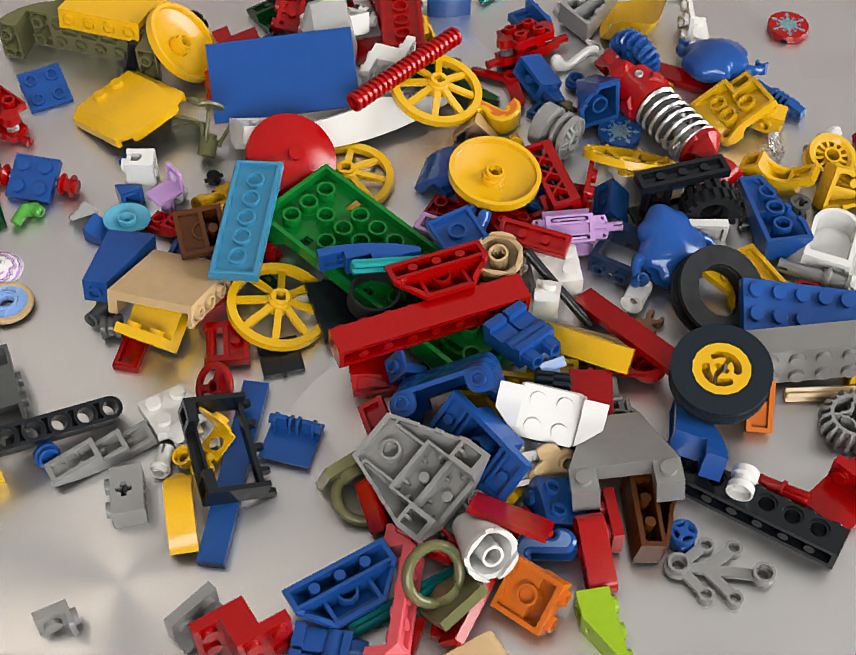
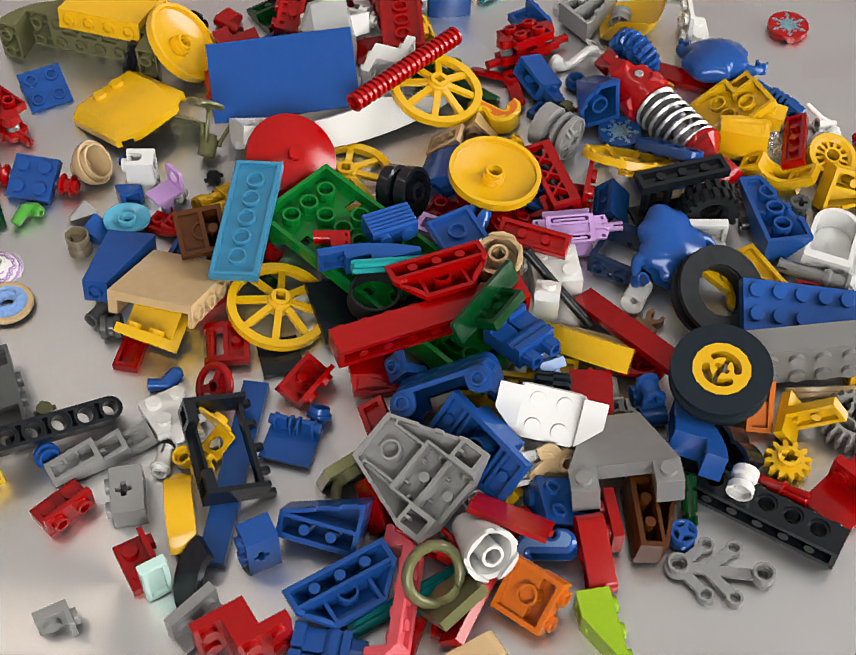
(43, 408): none -> olive piece
(63, 507): none -> red bracket
(78, 242): none -> dark tan wheel
(91, 163): none -> tan piece
(133, 554): none -> red bracket
(155, 577): none -> light aqua tile
(170, 379): none -> blue arm
(191, 569): none -> black tile
(229, 18): none -> red piece
(257, 544): none -> blue brick
(303, 380): none -> red bracket
(319, 412): none -> blue plate
(327, 524): none -> blue wedge
(331, 237): none -> red piece
(390, 224): none -> blue brick
(402, 184): none -> black wheel
(448, 138): none -> tan slope
(490, 305): none -> dark green bracket
(618, 12): none -> light grey wheel
(649, 399): none -> blue piece
(663, 149): none -> blue plate
(689, 505): none -> dark green axle
(739, 447): none -> black brick
(742, 136): none -> yellow slope
(787, 462): none -> yellow gear
(794, 141): none -> red tile
(796, 416): none -> yellow bracket
(820, 123): none -> white plant

